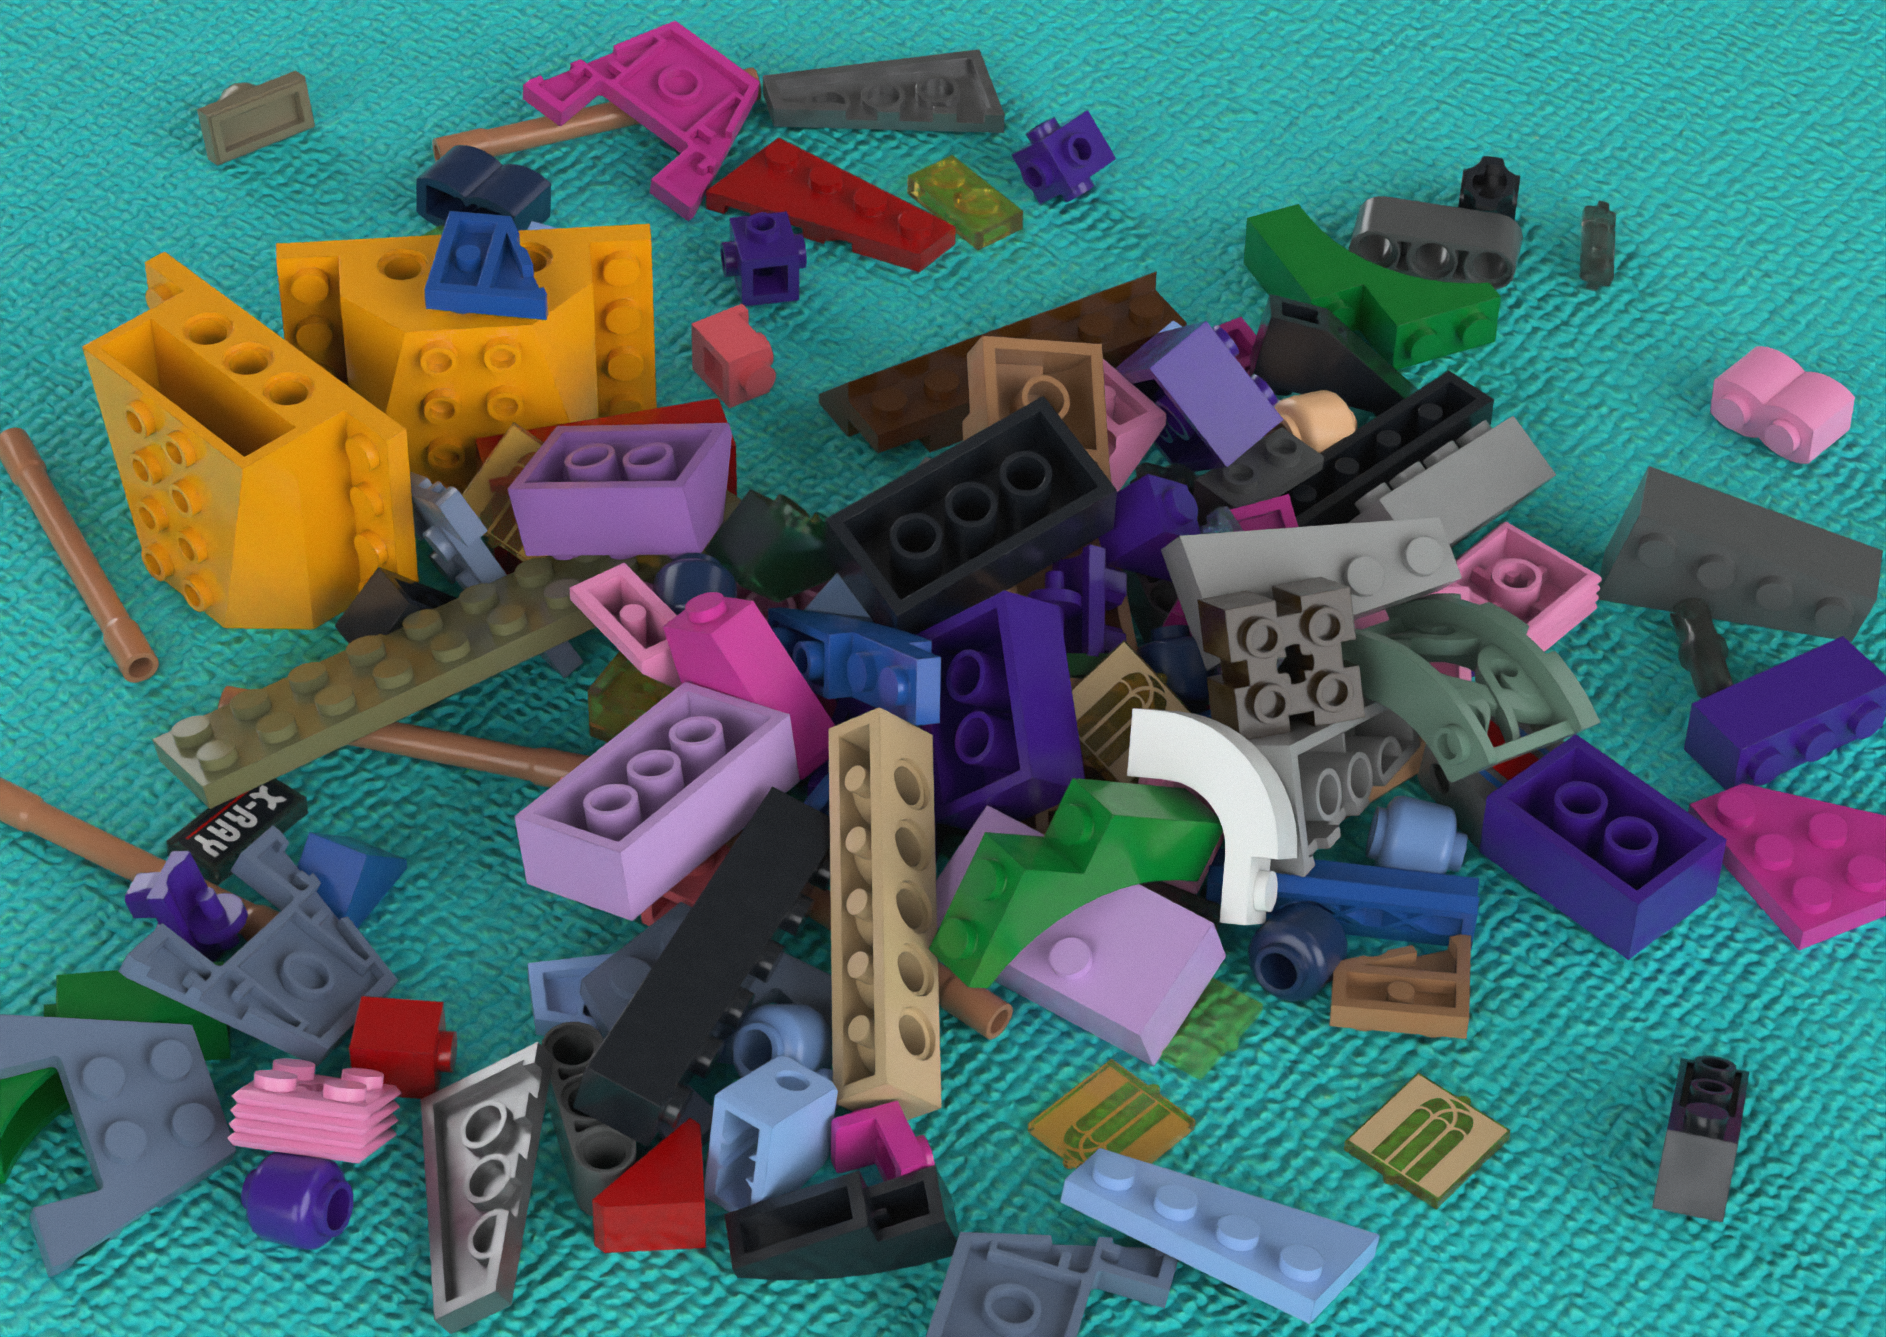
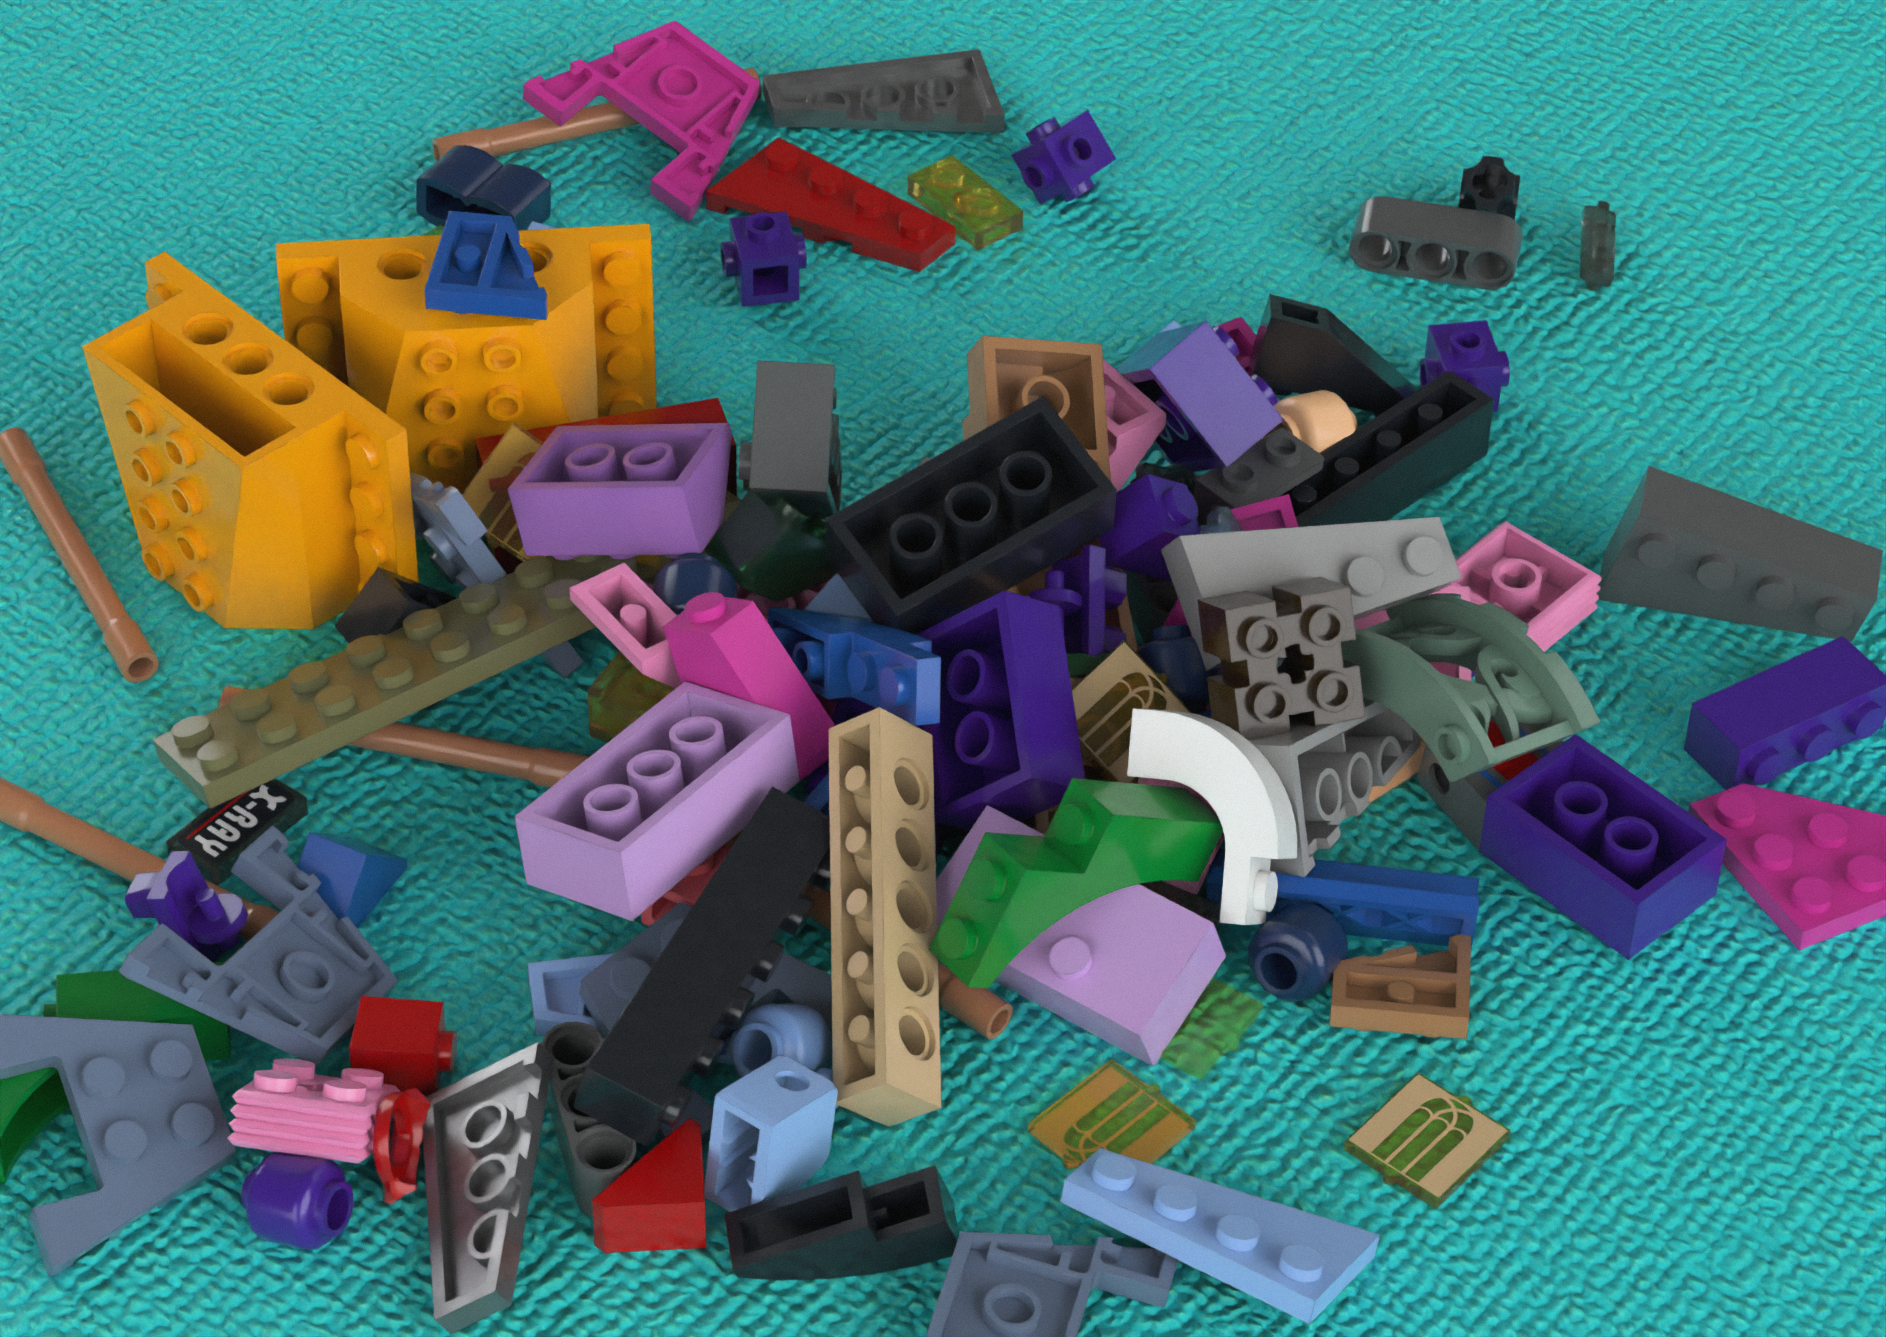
(255, 116): dark tan tile -> none
(399, 1161): none -> red piece
(732, 356): coral brick -> none
(795, 437): none -> dark grey wedge
(880, 1138): dark pink bracket -> none
(931, 392): reddish brown slope -> none
(1397, 313): green arch -> none
(1416, 837): medium blue head -> none
(1463, 485): light grey wedge -> none
(1467, 352): none -> dark purple brick
(1701, 648): clear smoke axle -> none
(1701, 1138): black slope -> none
(1782, 404): bright pink brick -> none

